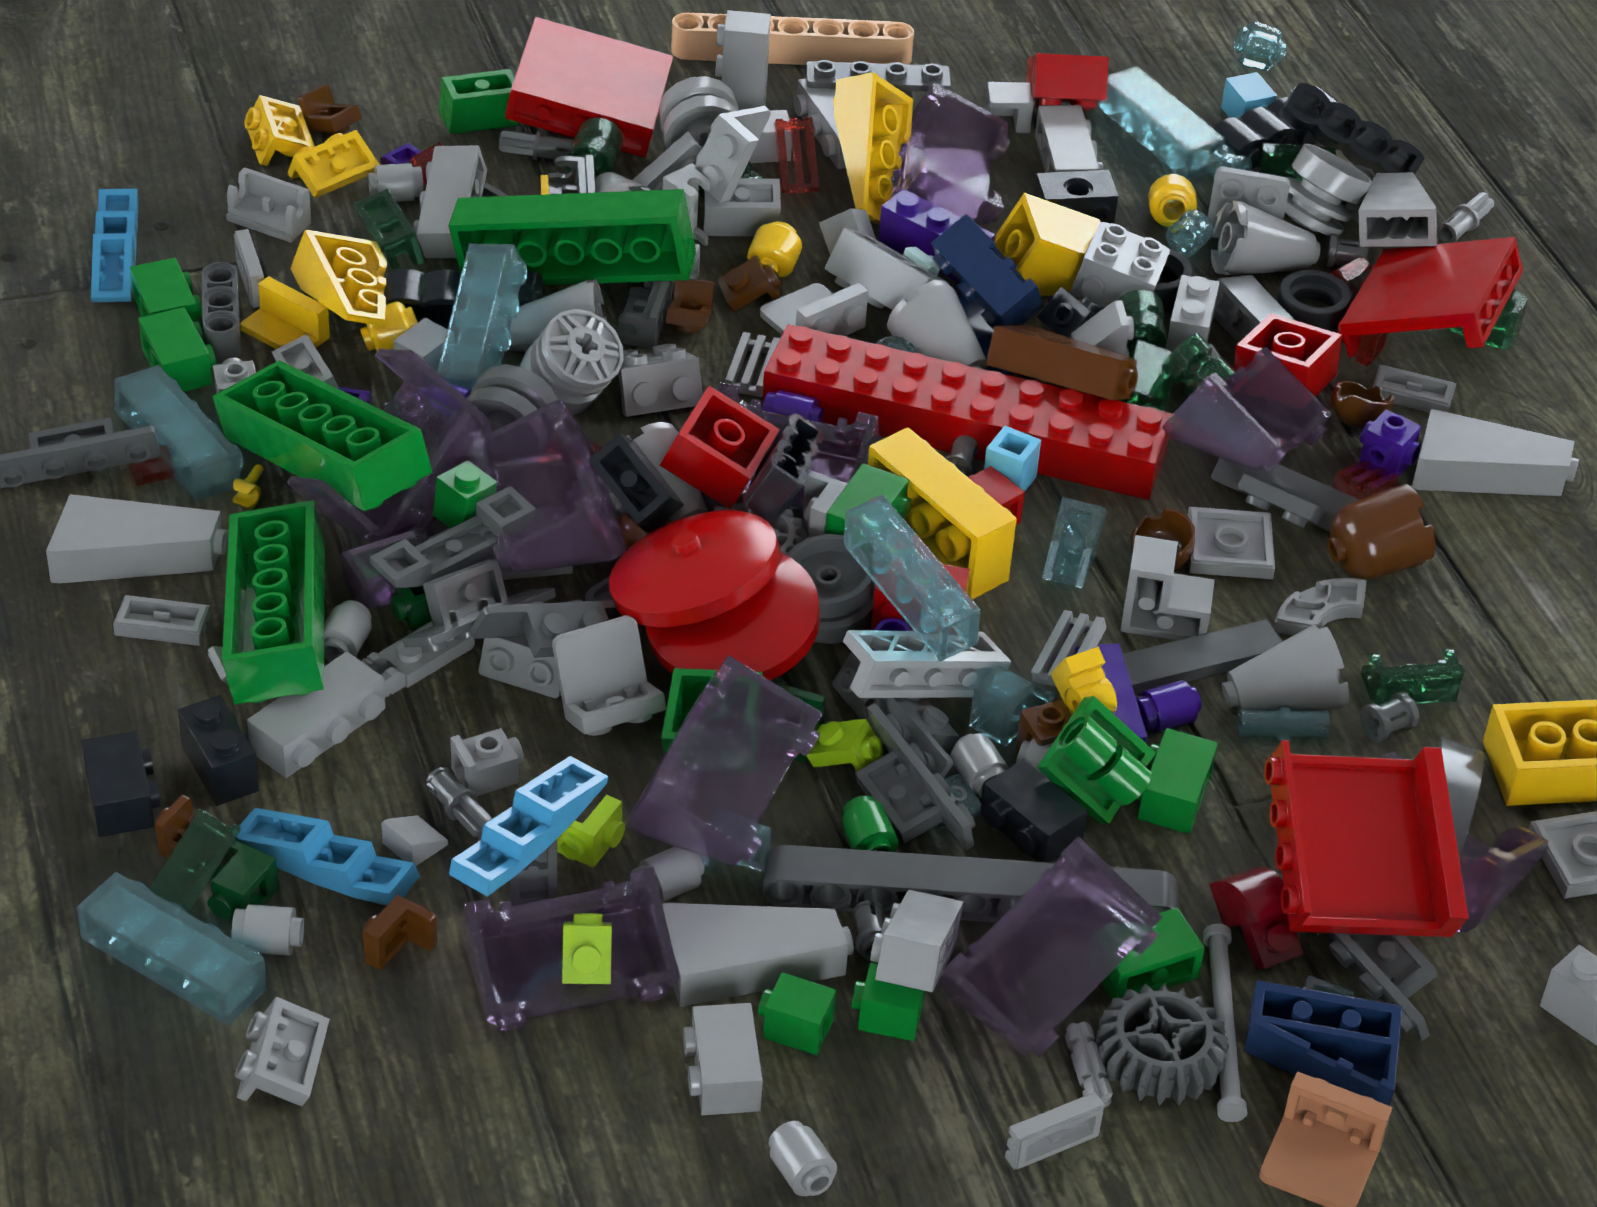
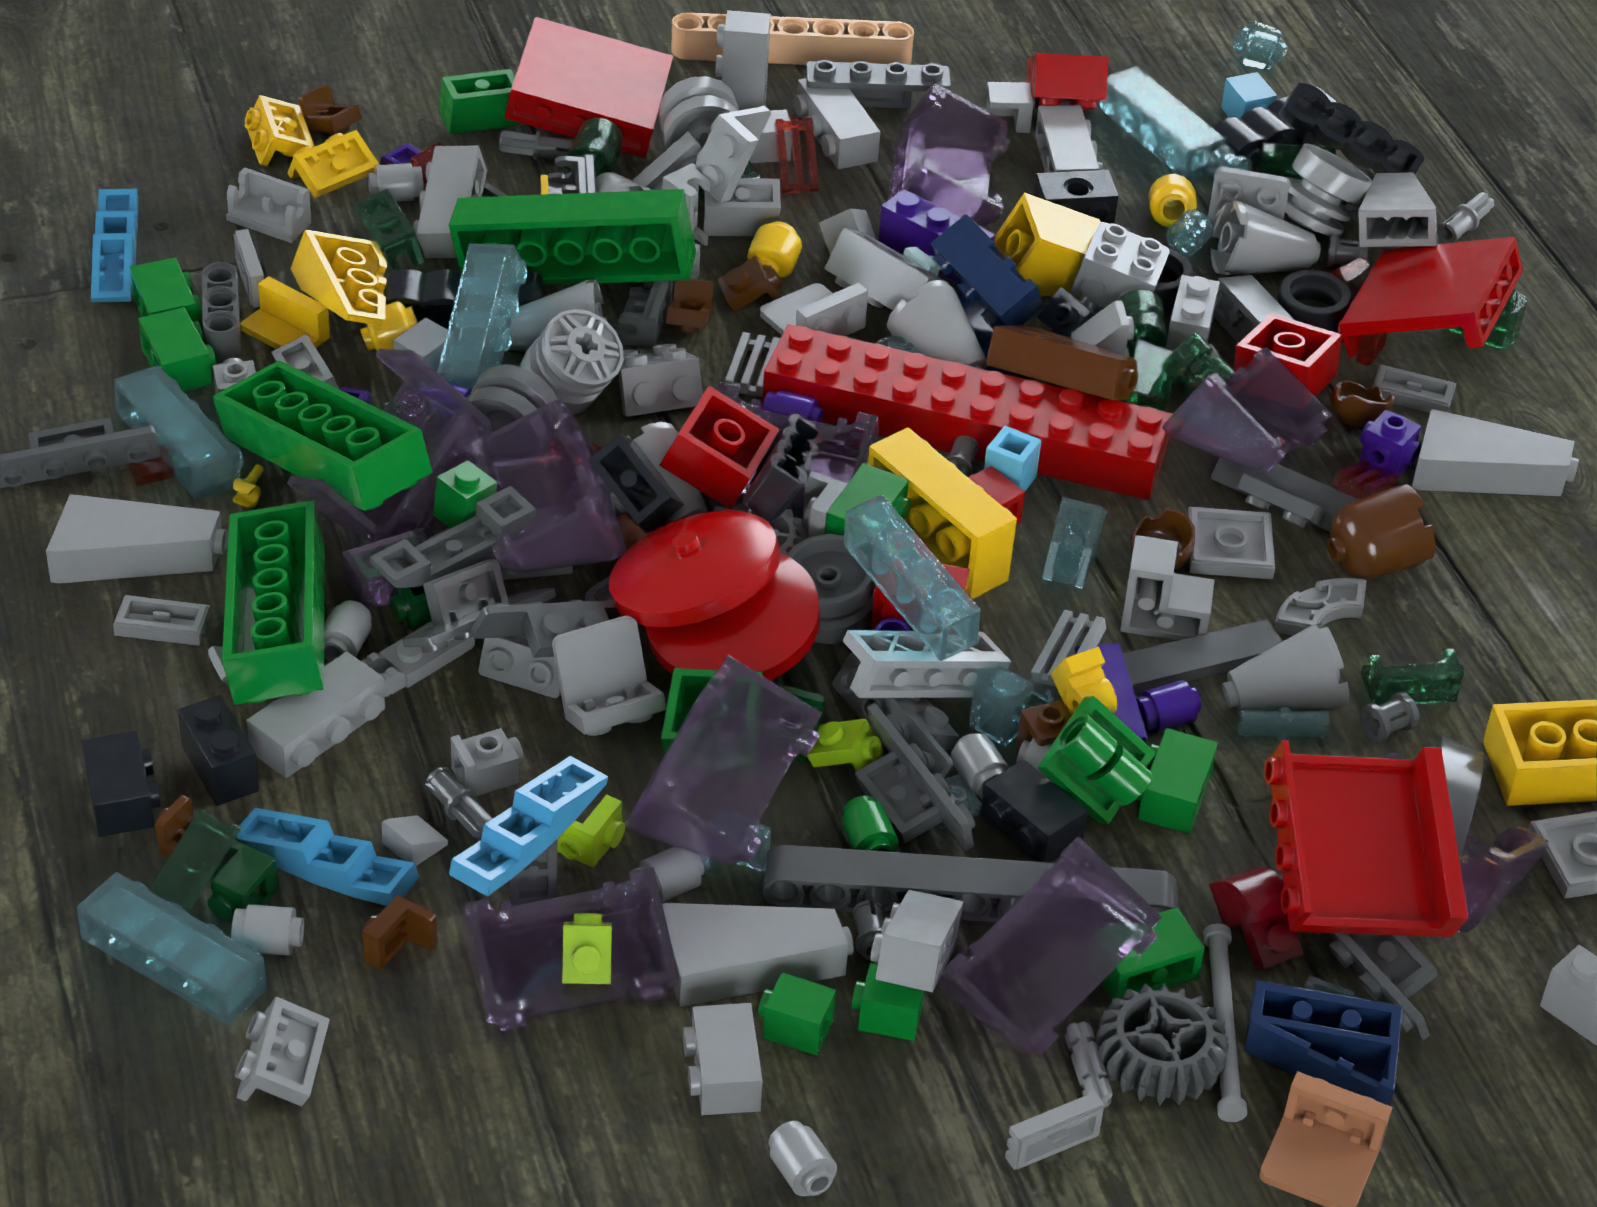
(871, 126): yellow wedge -> none

